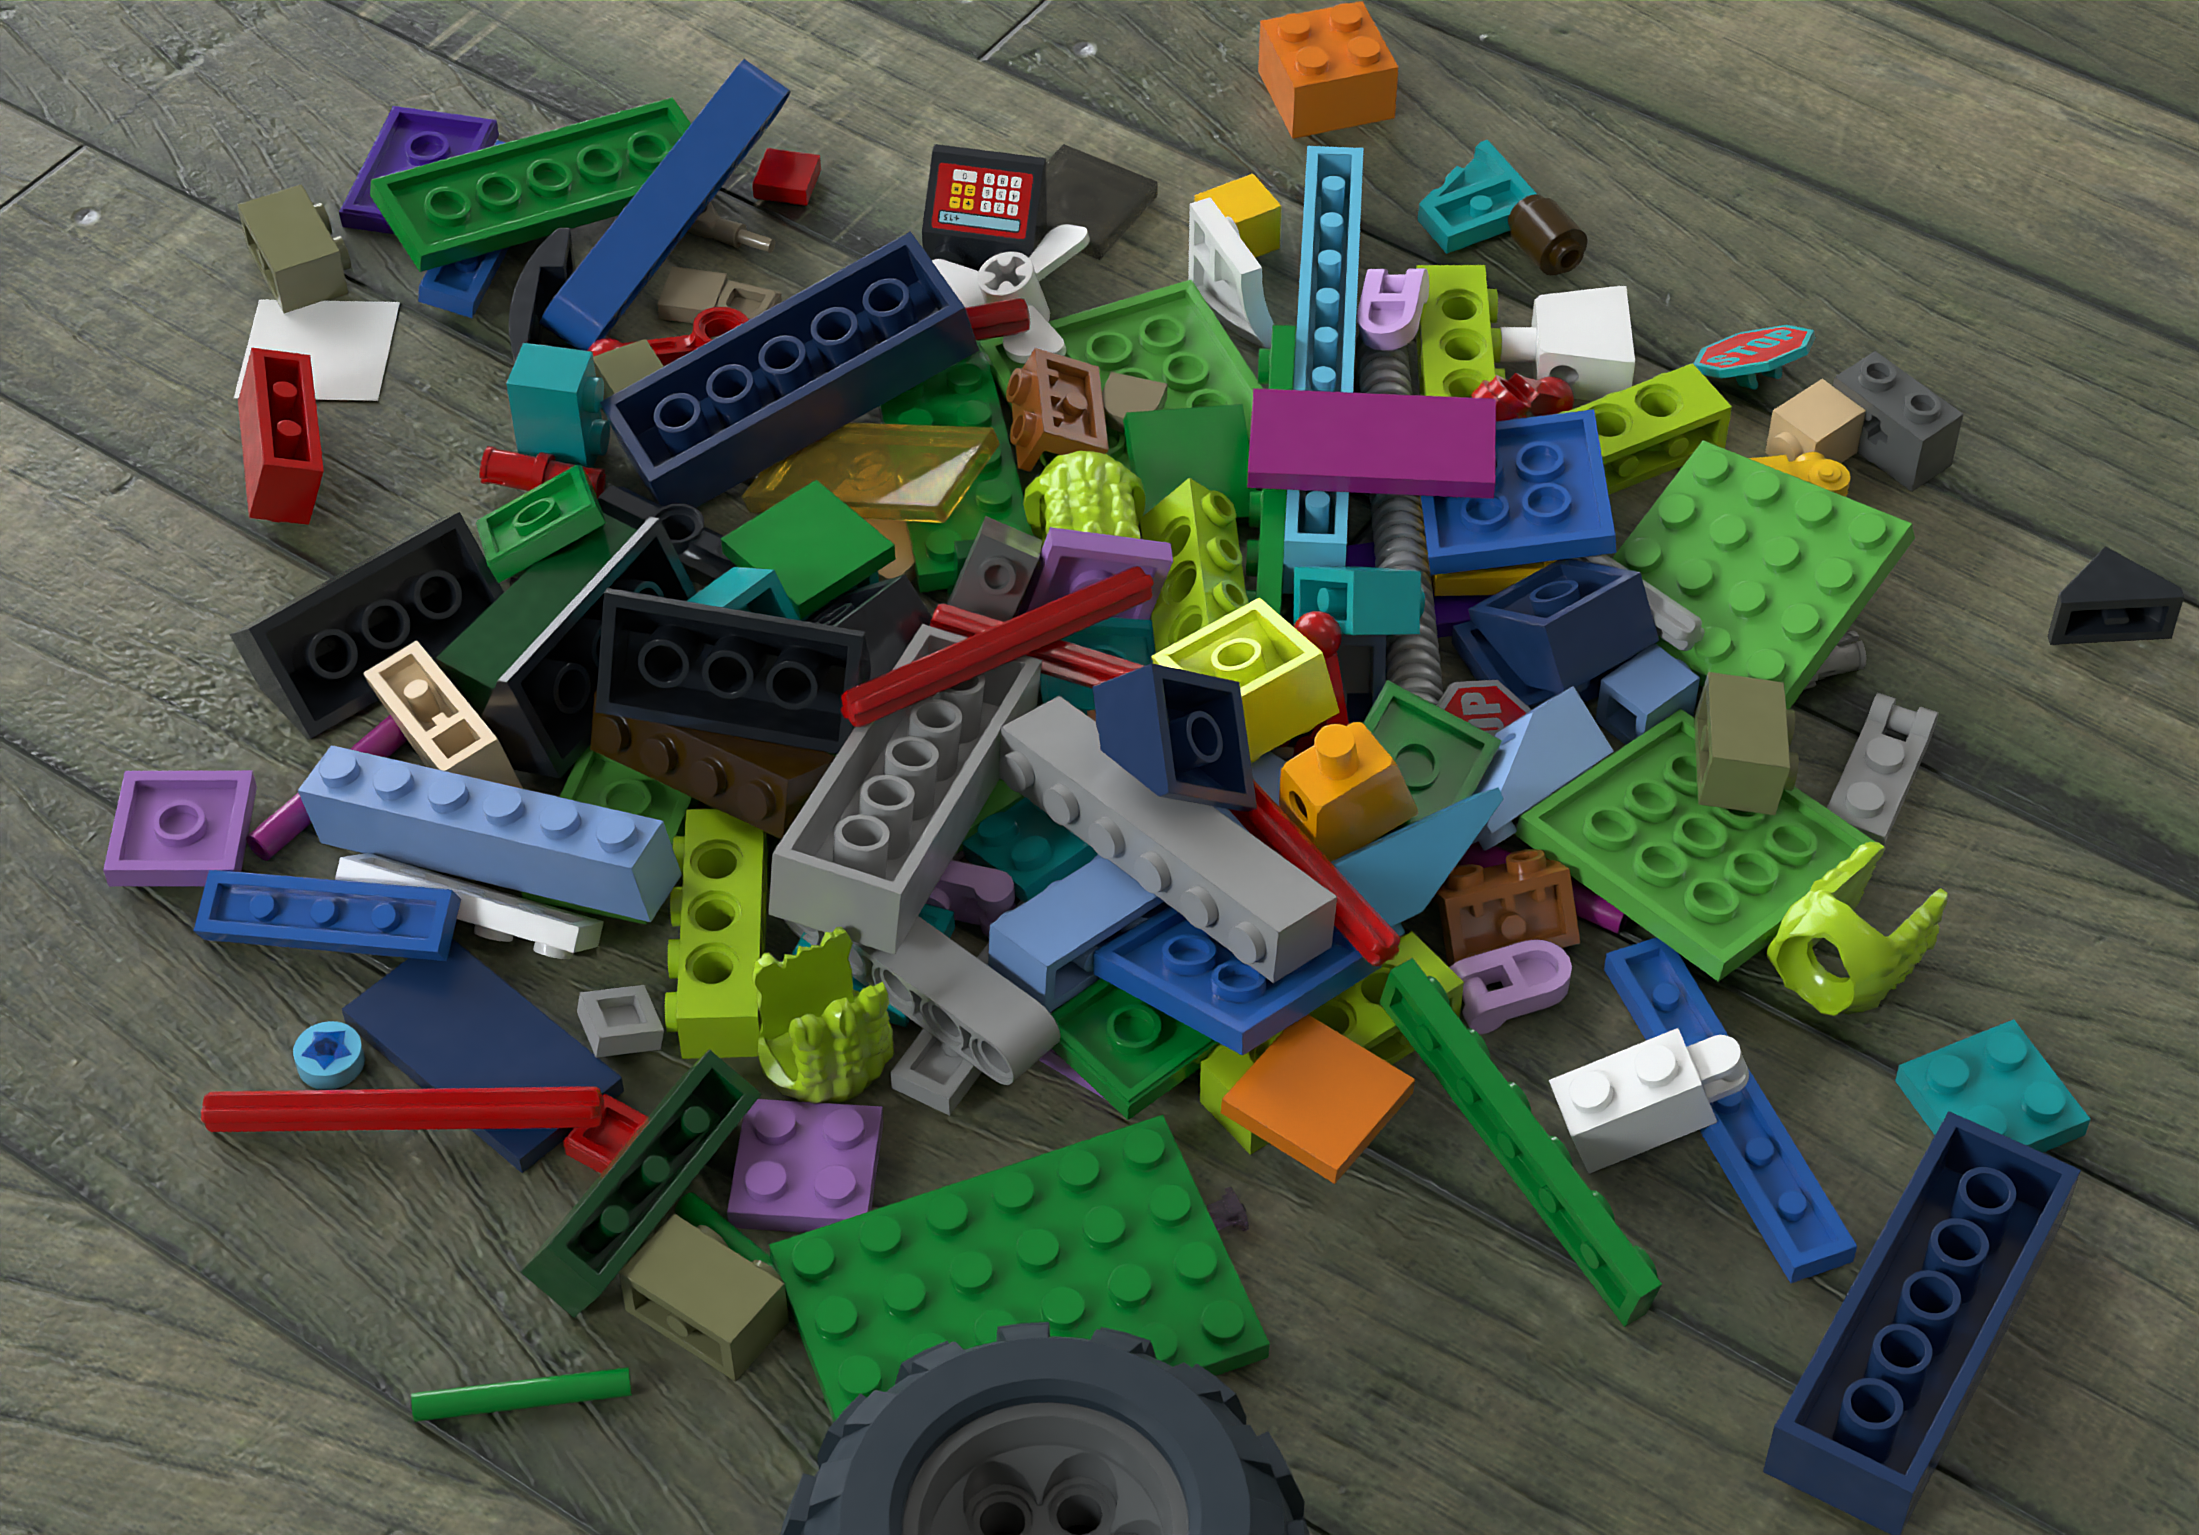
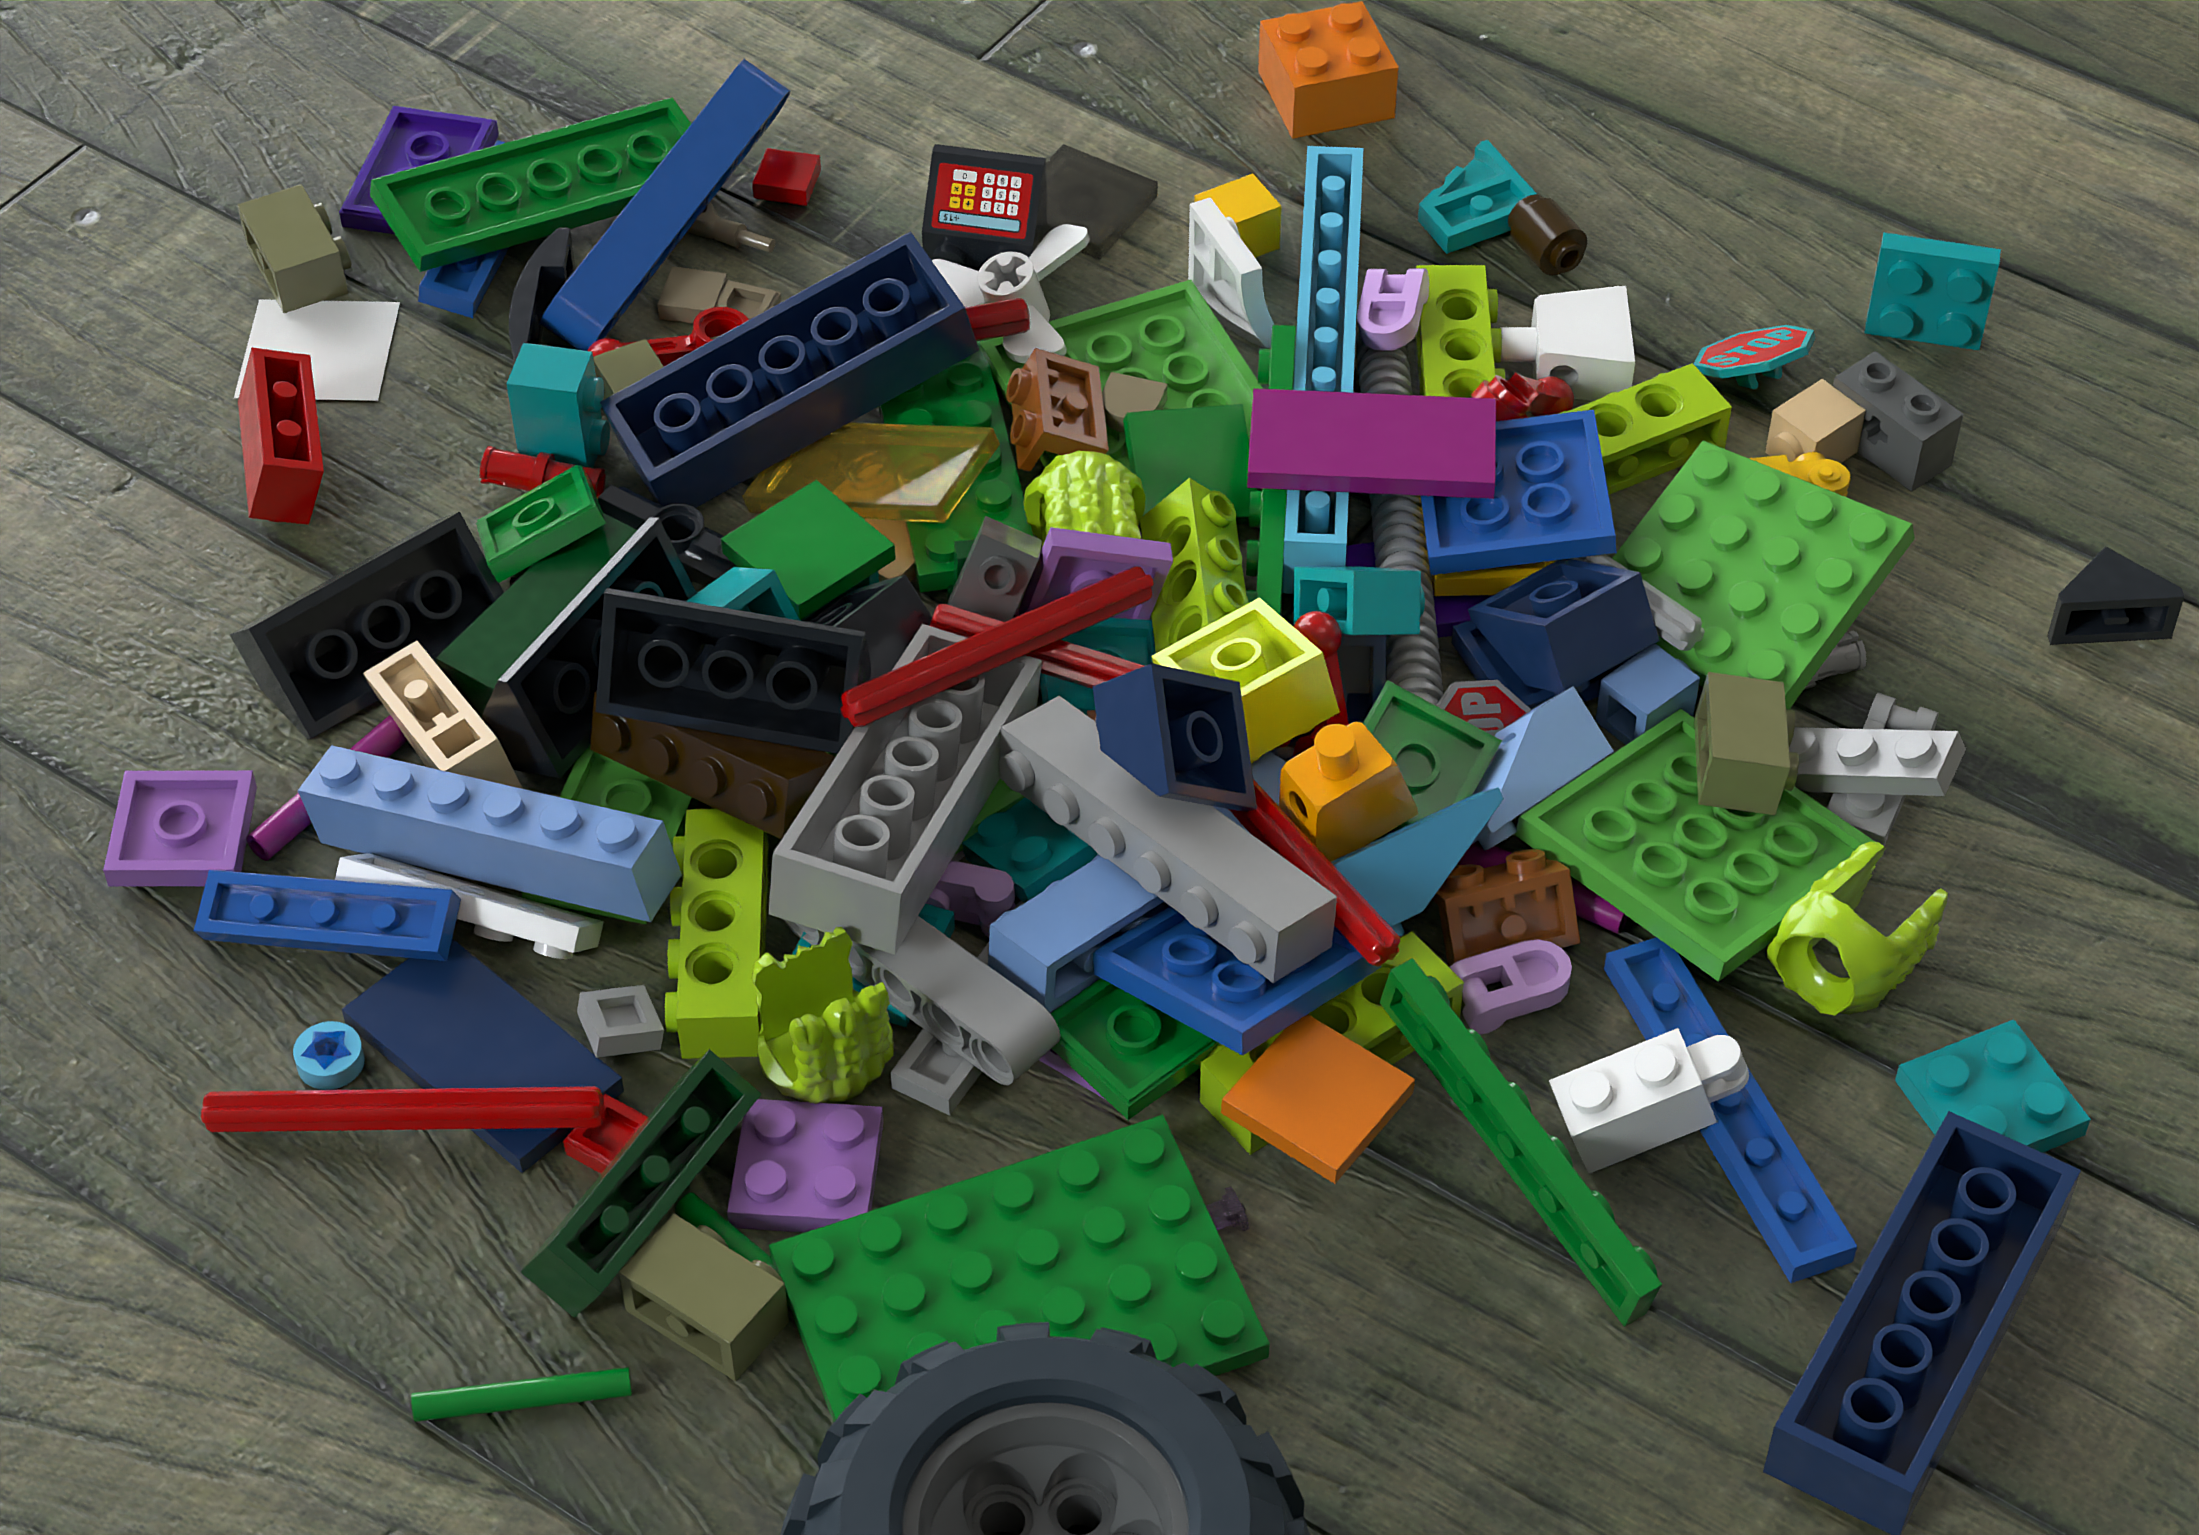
(1876, 760): none -> light grey plate
(1932, 291): none -> teal plate

